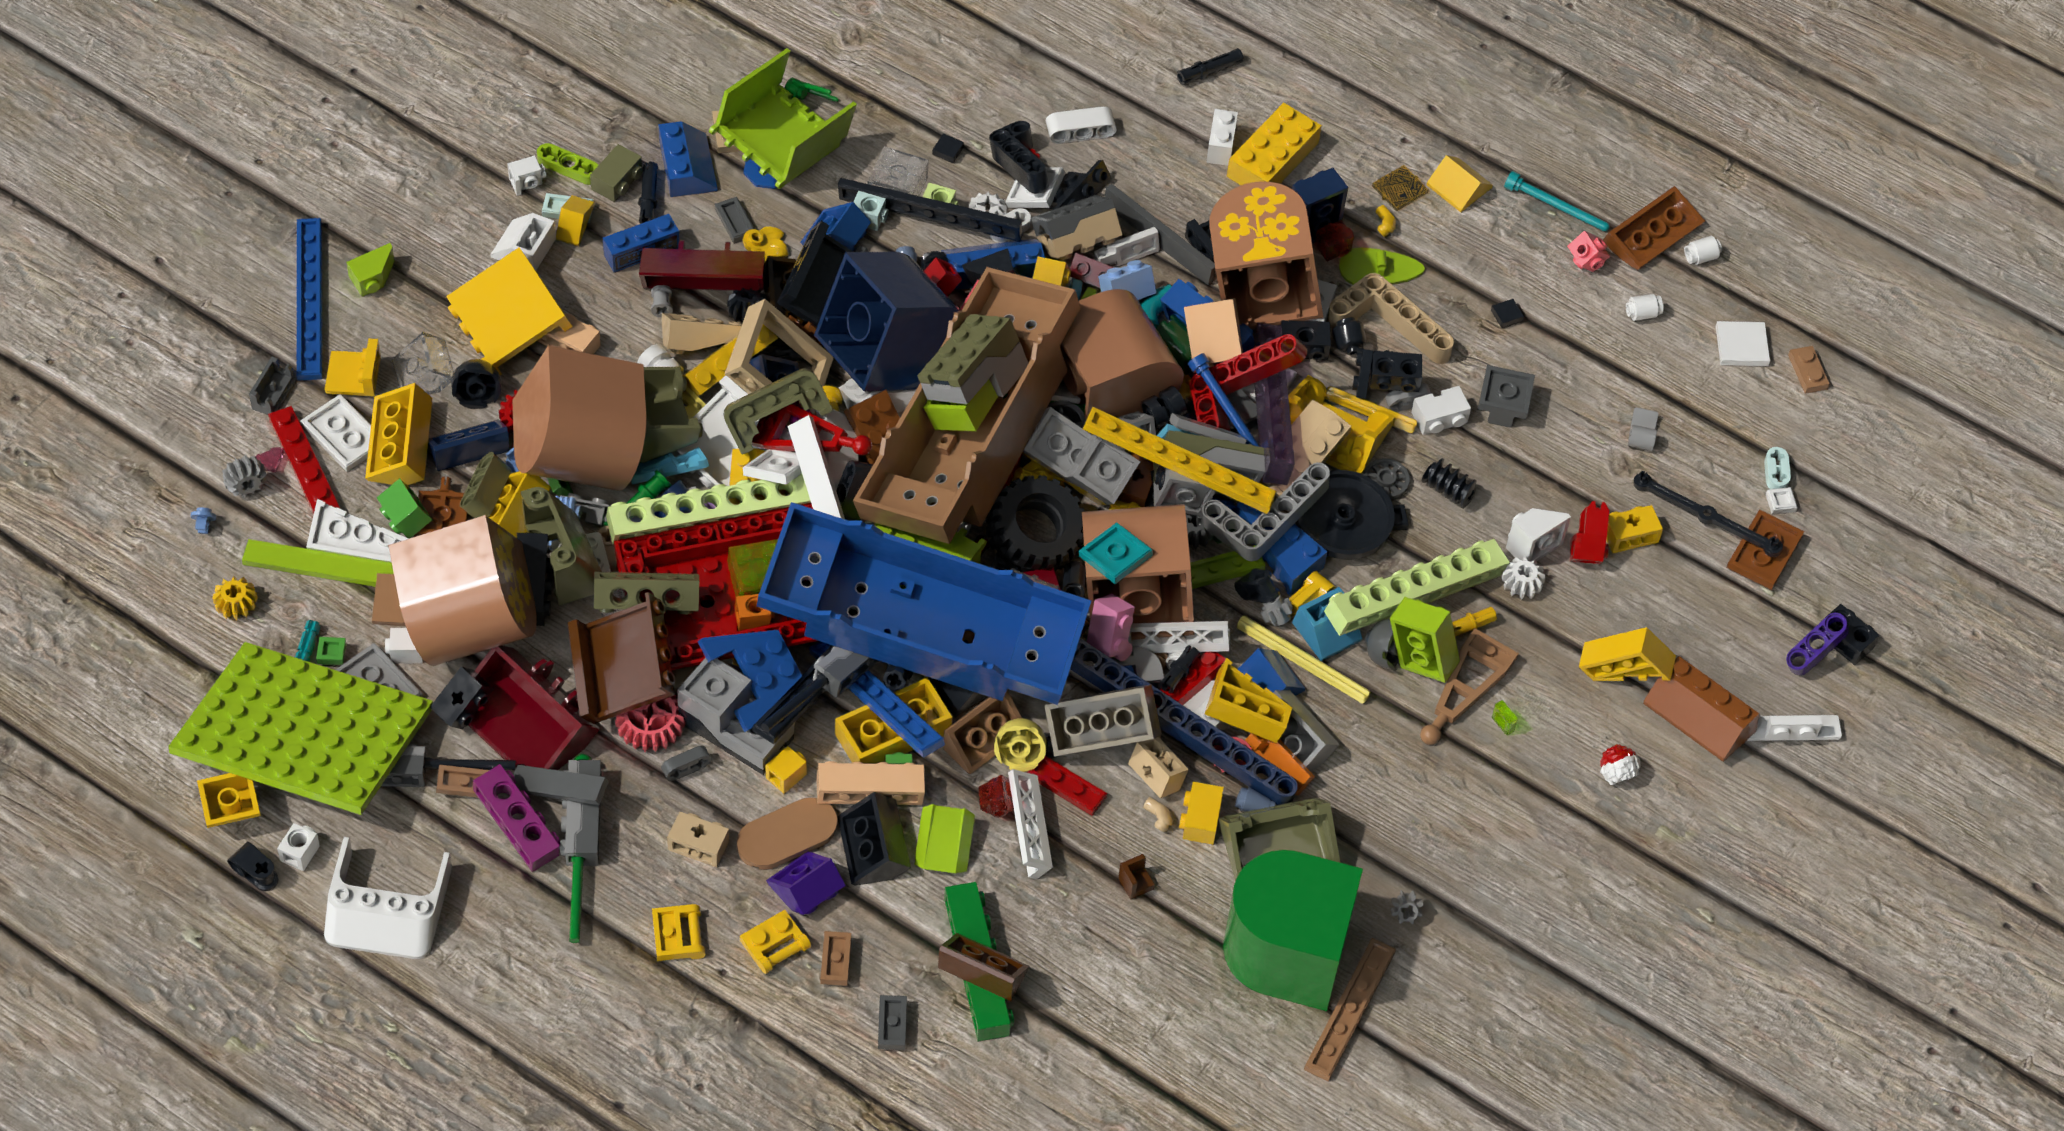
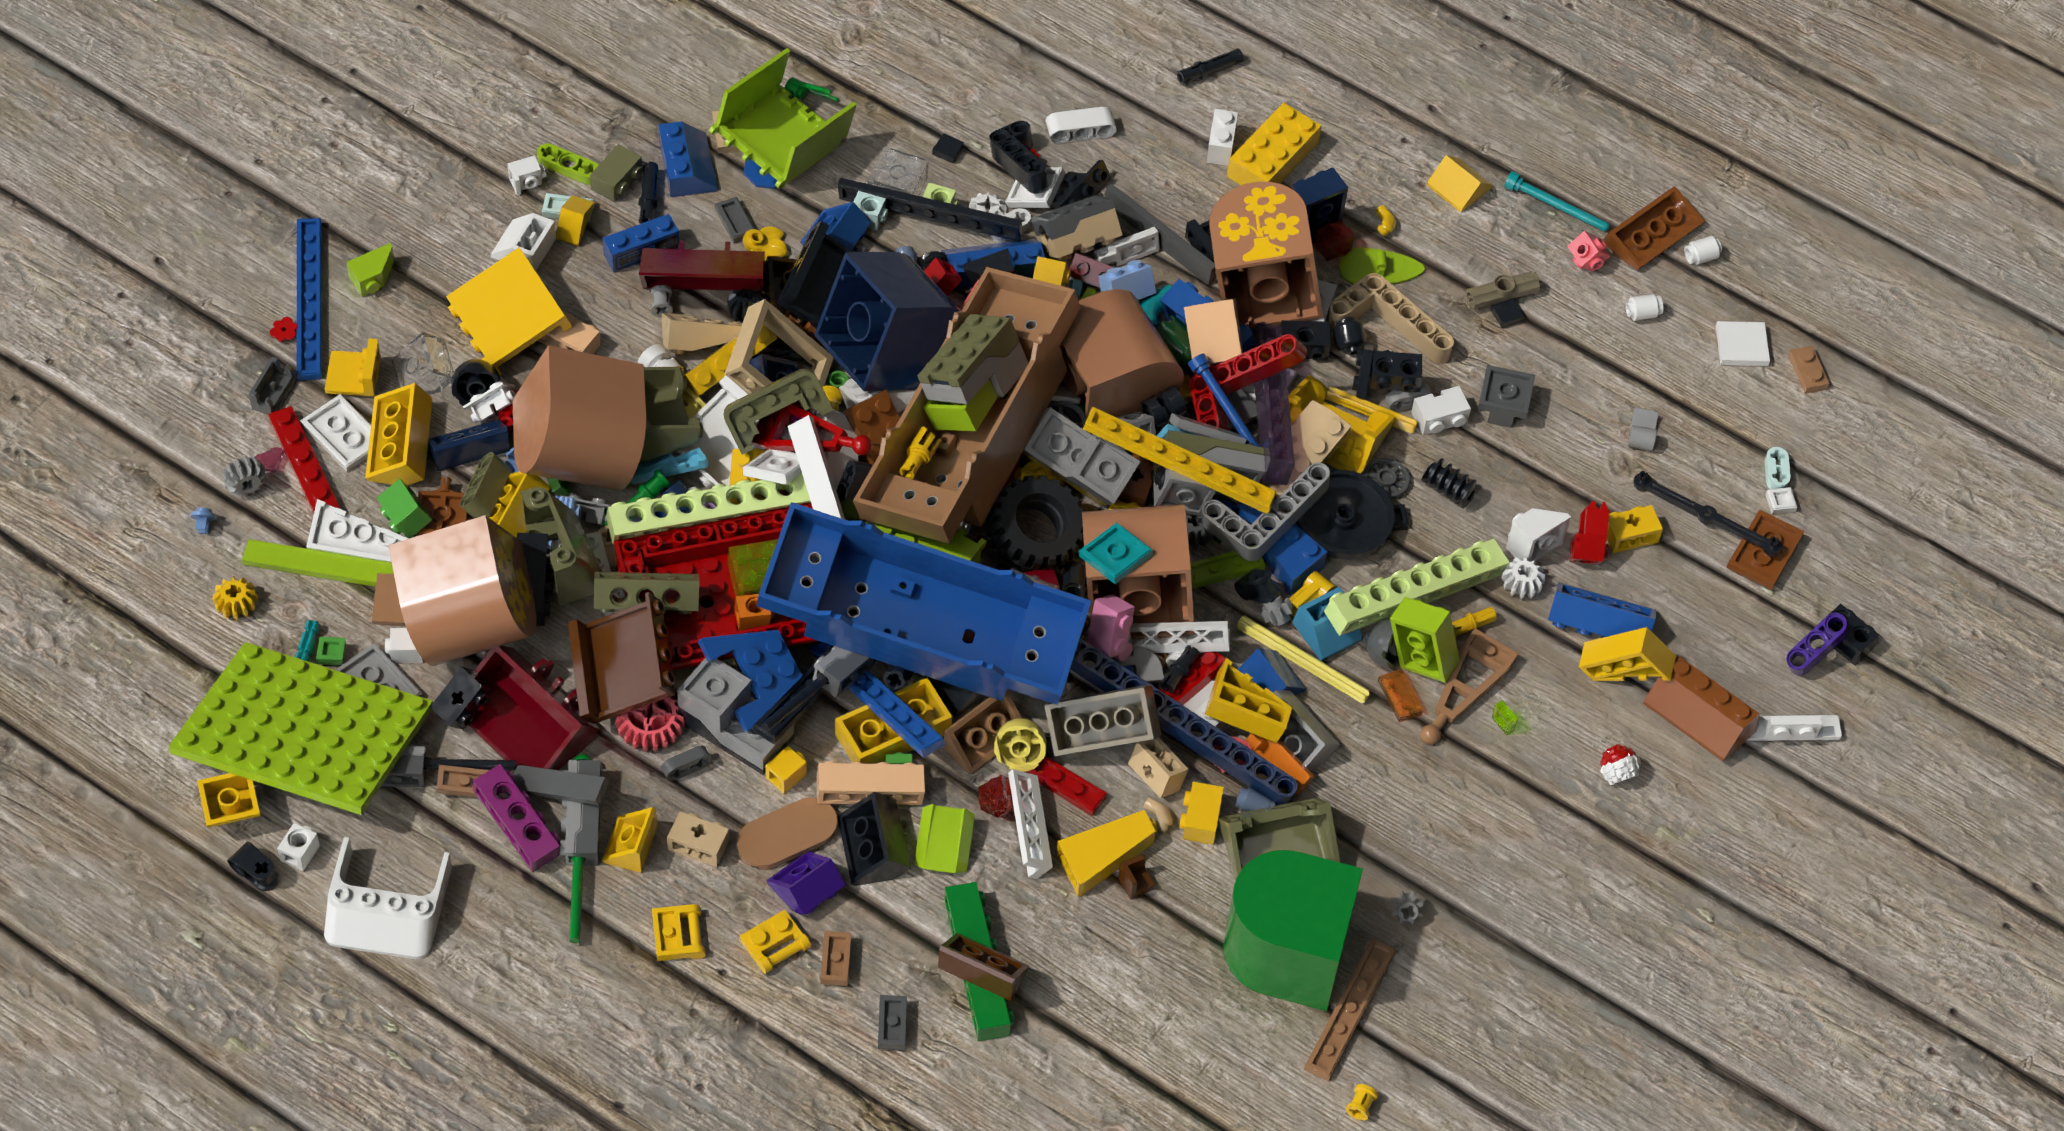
(284, 329): none -> red plant
(481, 404): none -> white hinge
(631, 840): none -> yellow slope
(837, 377): none -> bright green plate
(918, 453): none -> yellow arm
(1100, 850): none -> yellow slope
(1361, 1102): none -> yellow bush
(1400, 188): clear yellow piece -> none
(1400, 695): none -> clear orange tile
(1502, 289): none -> dark tan piece
(1597, 612): none -> blue slope

